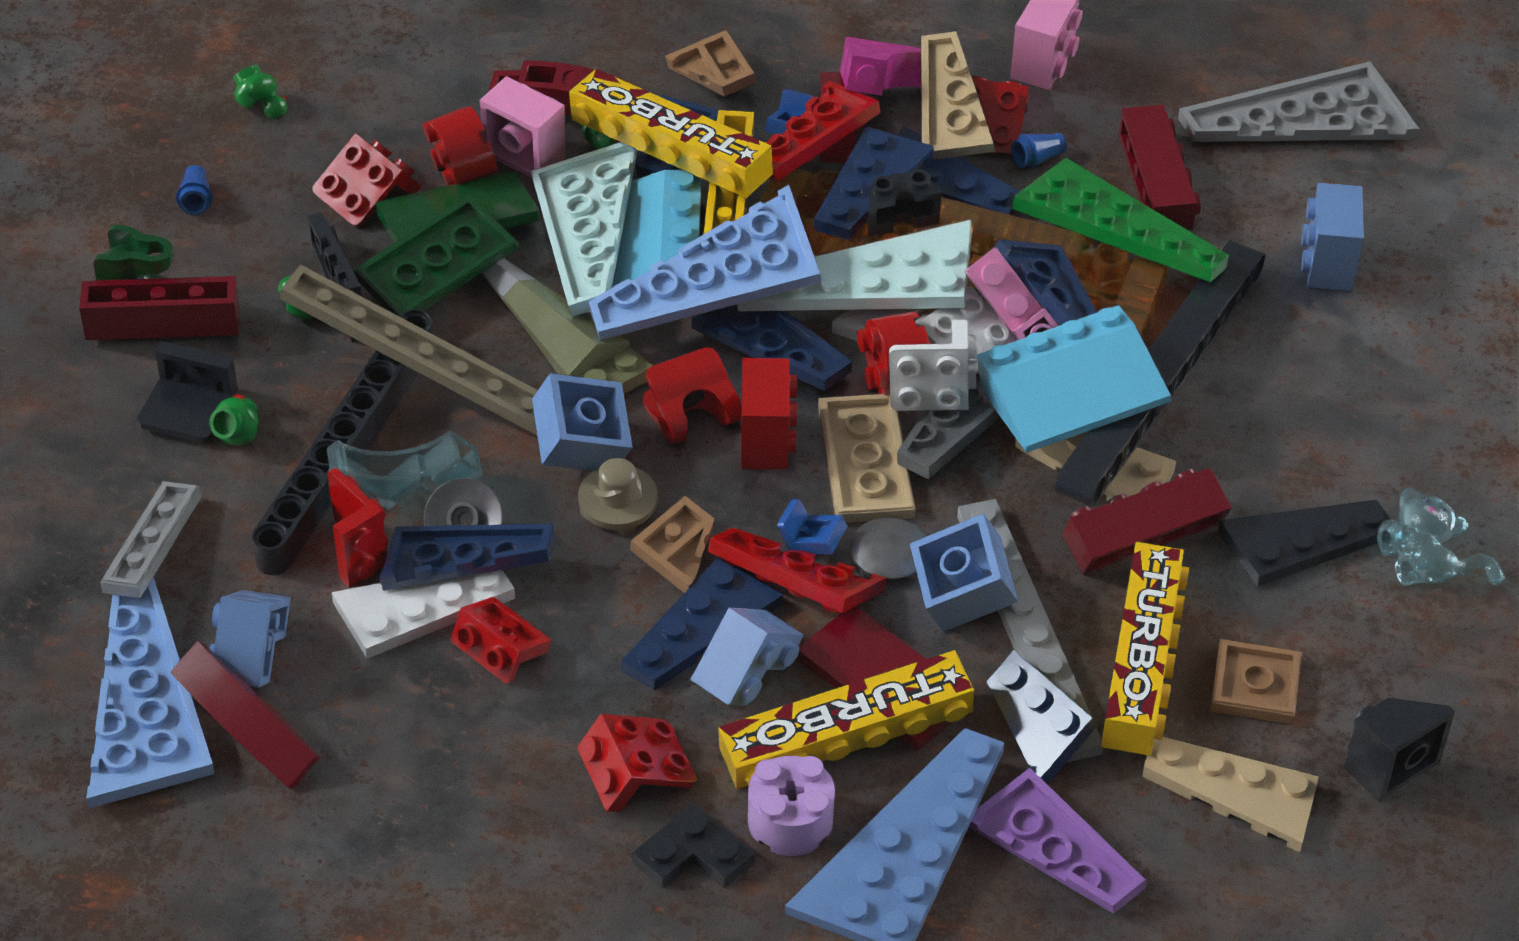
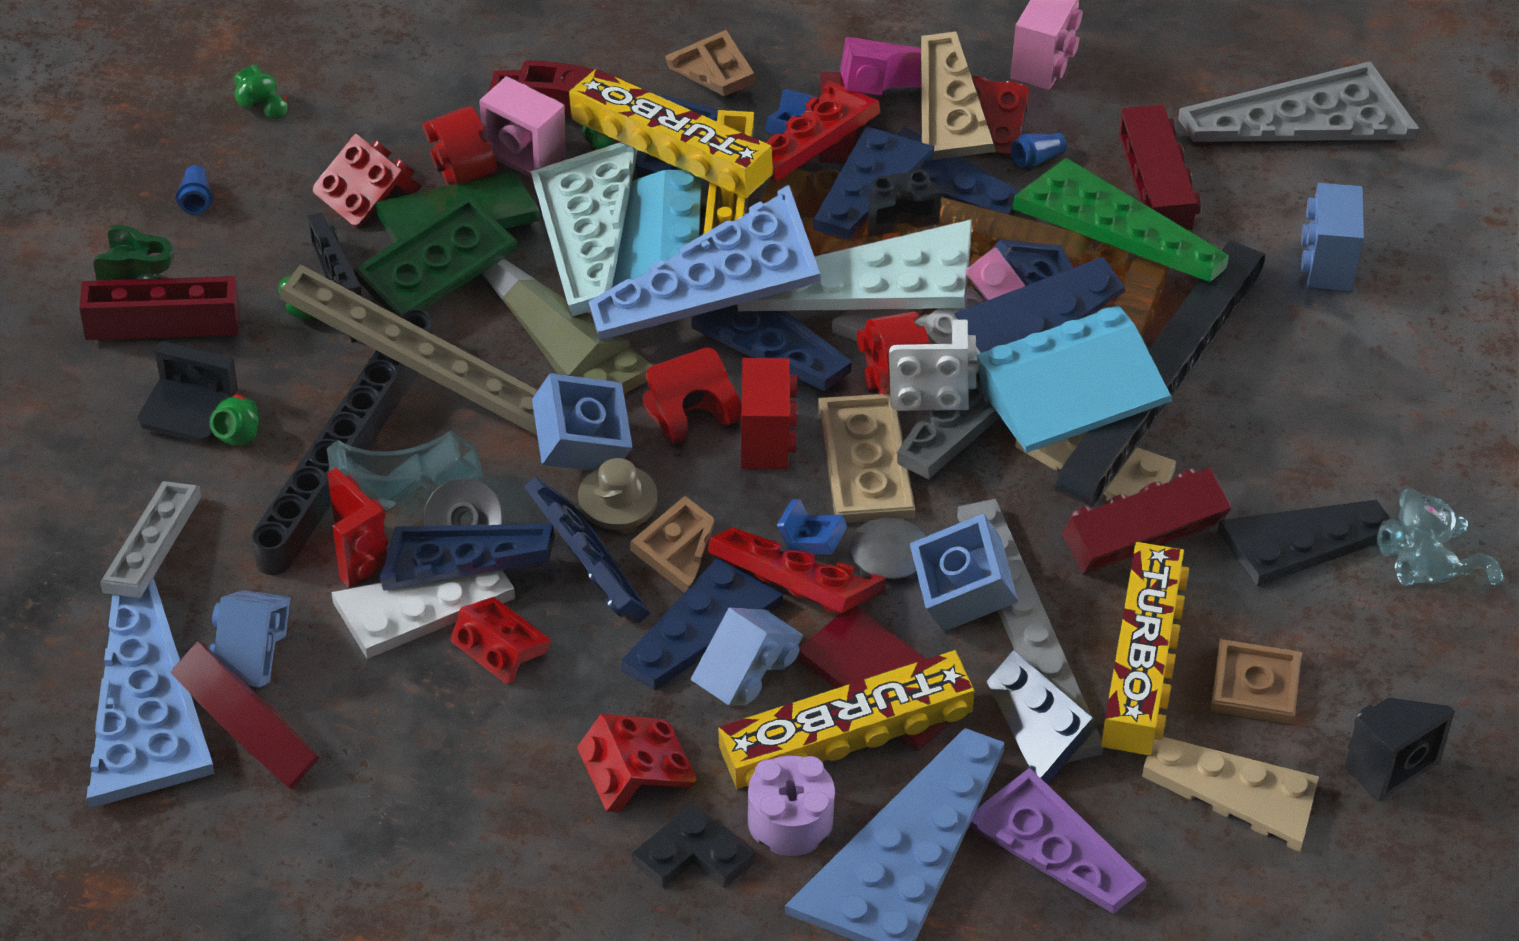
(589, 550): none -> dark blue wing
(1042, 304): none -> dark blue wing

